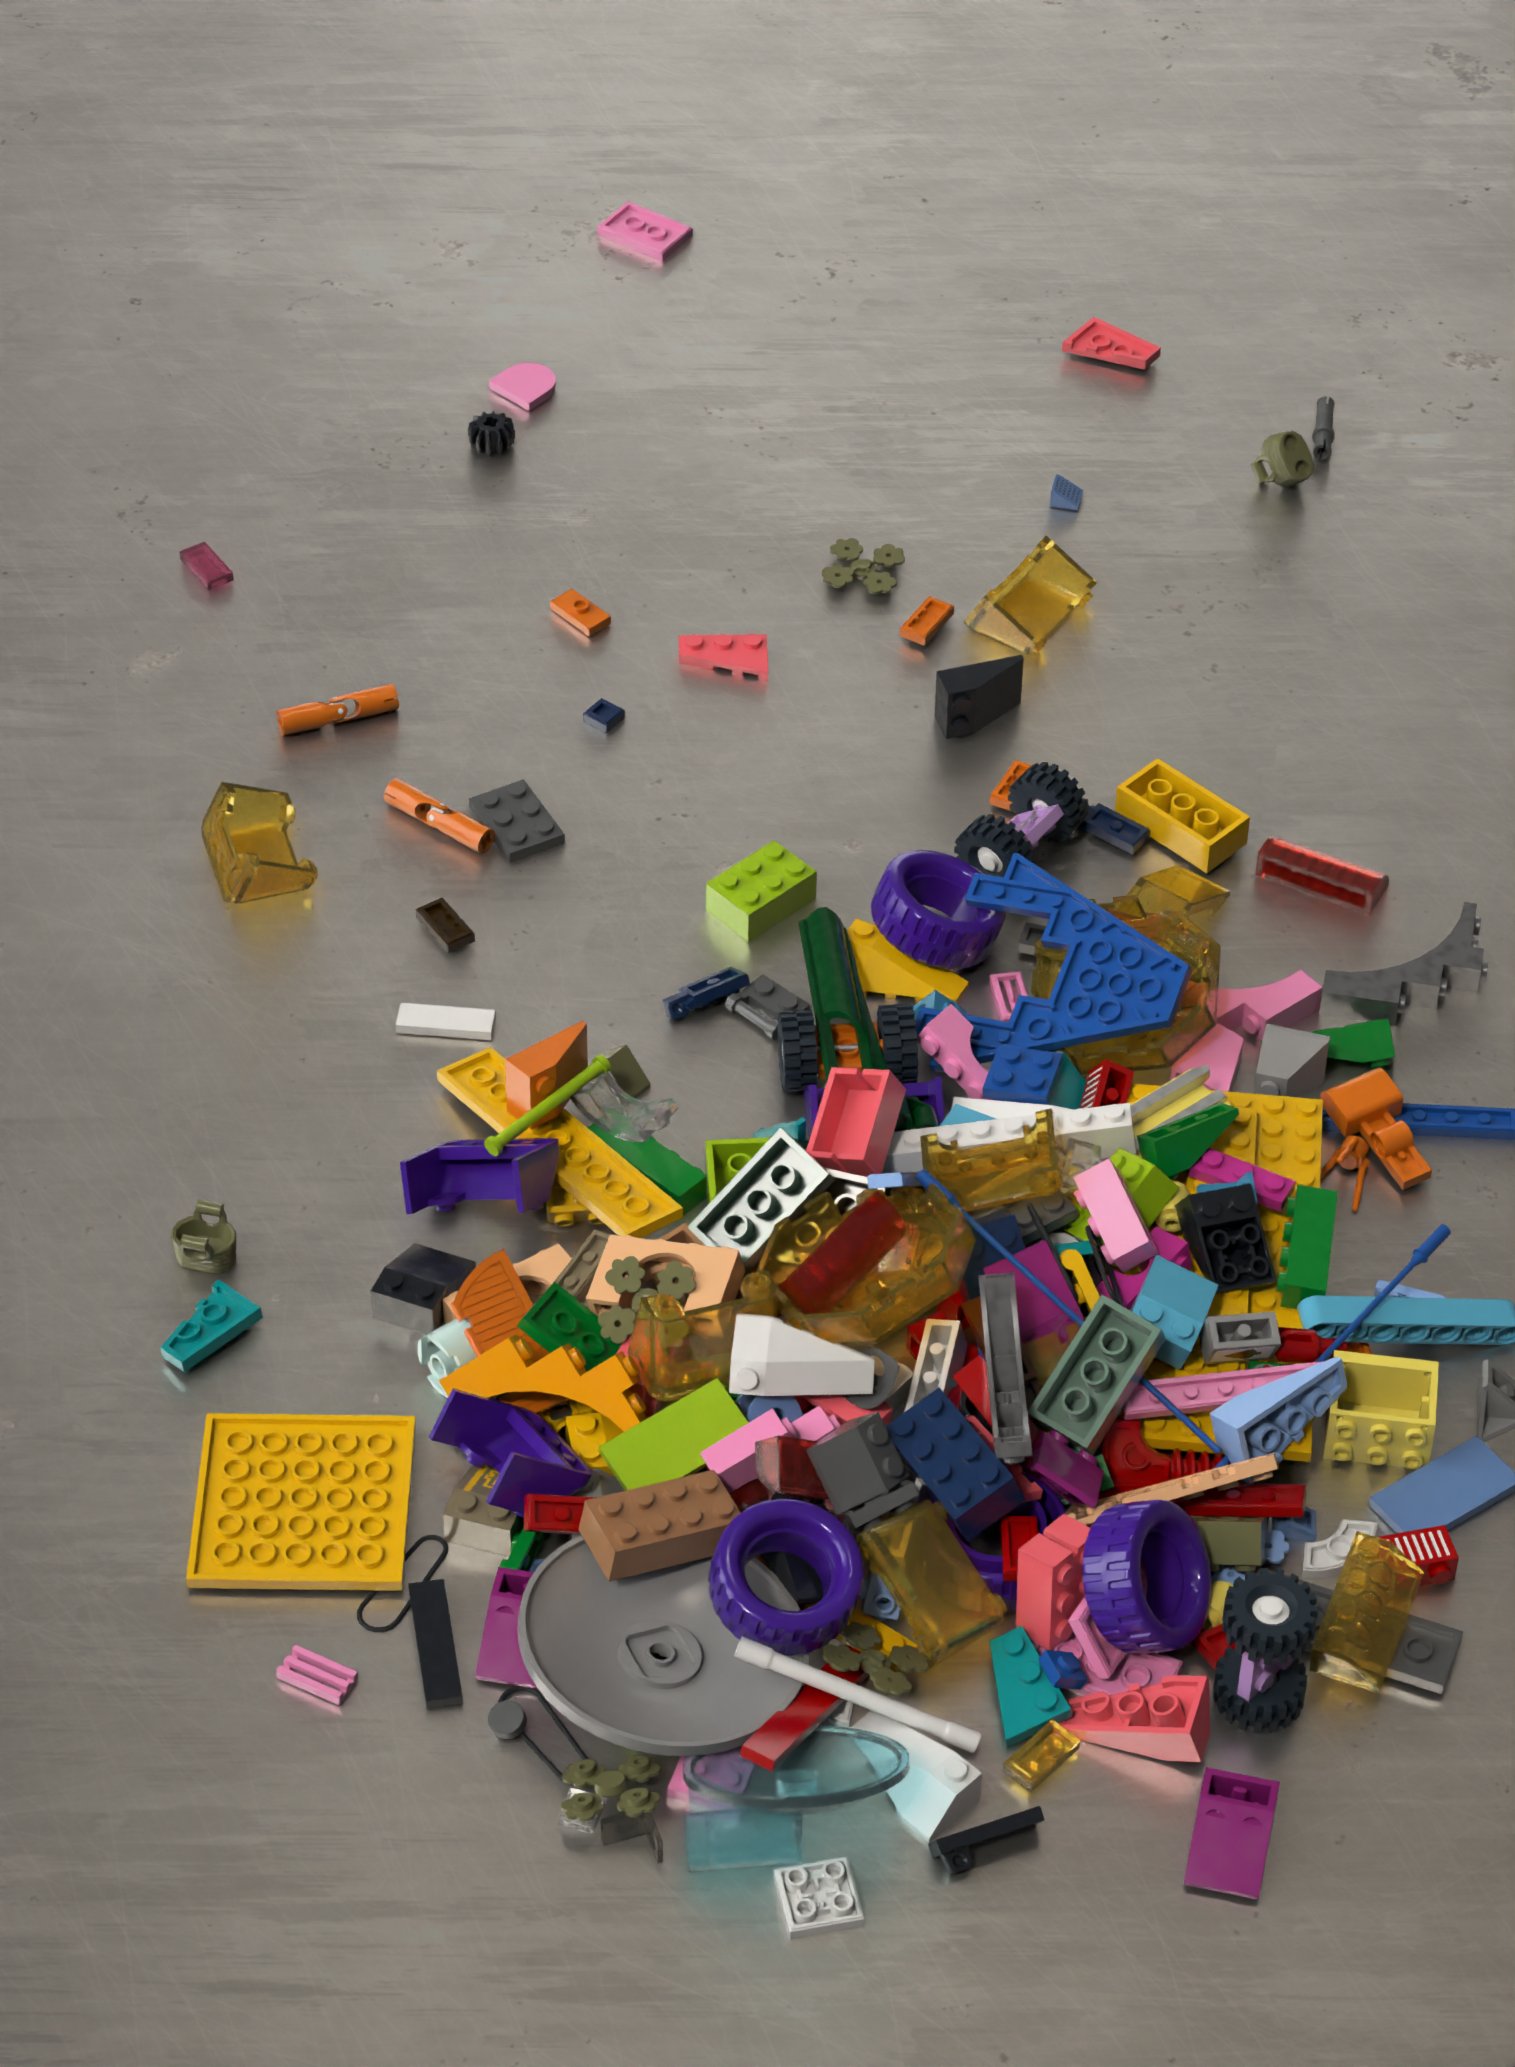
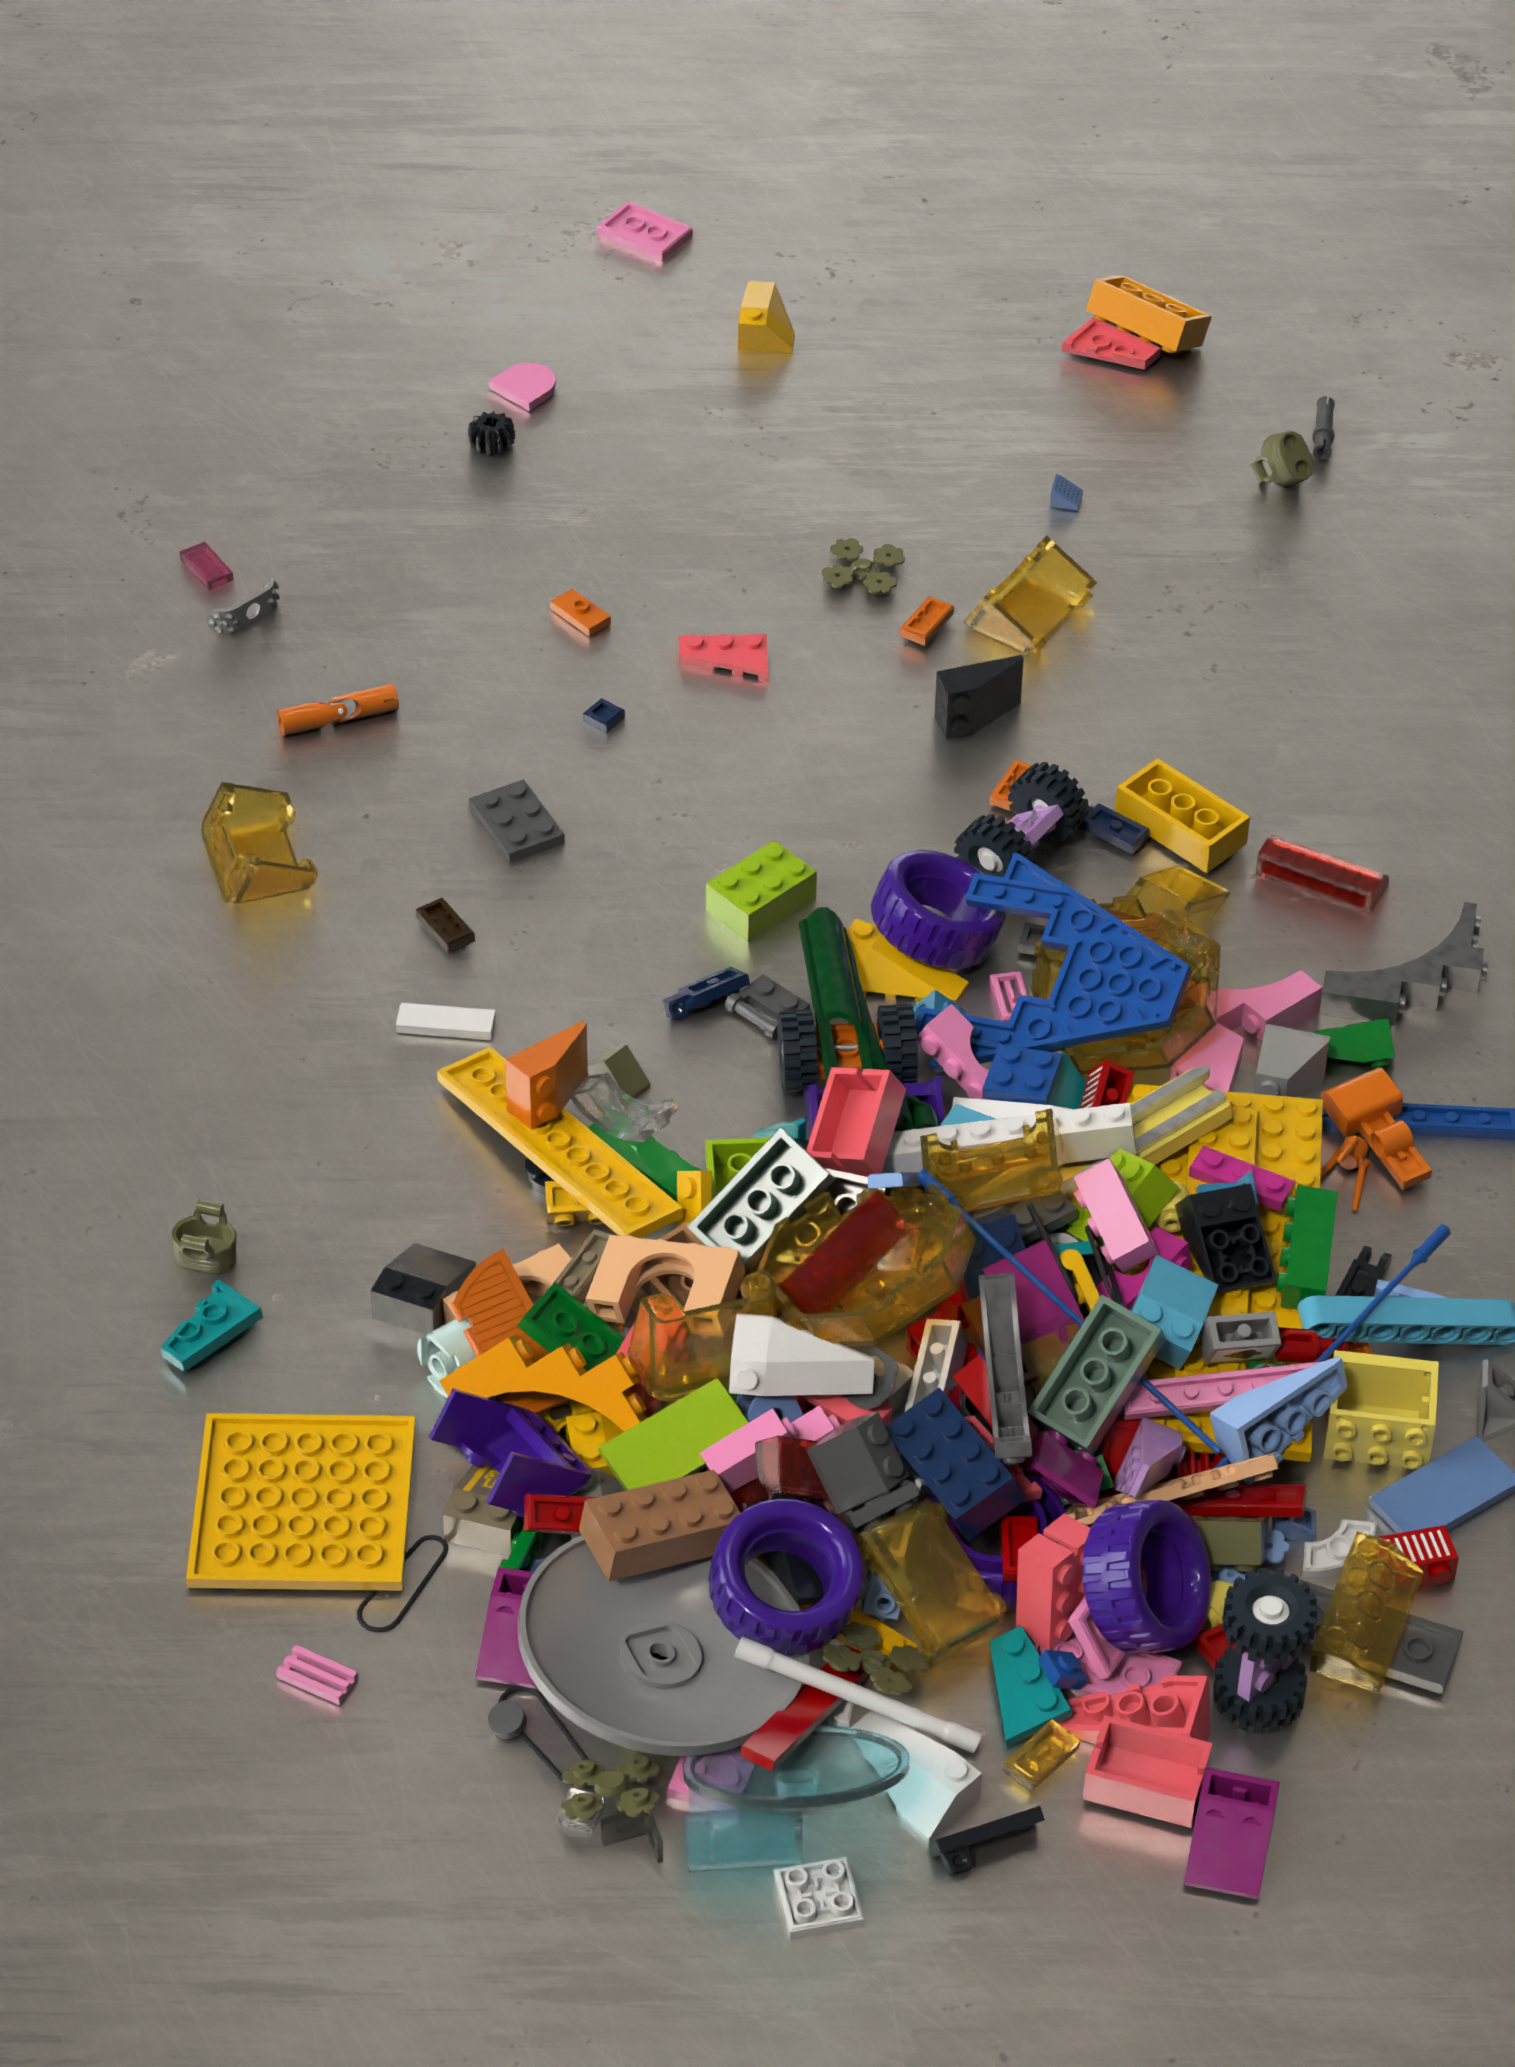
(235, 619): none -> light grey piece
(435, 1643): black tile -> none
(450, 822): orange piece -> none
(469, 1172): dark purple windscreen -> none
(495, 1144): lime bar -> none
(626, 1317): olive plant -> none
(693, 1193): none -> yellow bracket
(764, 320): none -> yellow wedge
(1078, 1158): clear brick -> none
(1147, 1771): none -> coral piece
(1148, 313): none -> light orange brick
(1149, 1457): none -> lavender wedge
(1184, 1141): green slope -> none
(1362, 1276): none -> black hinge

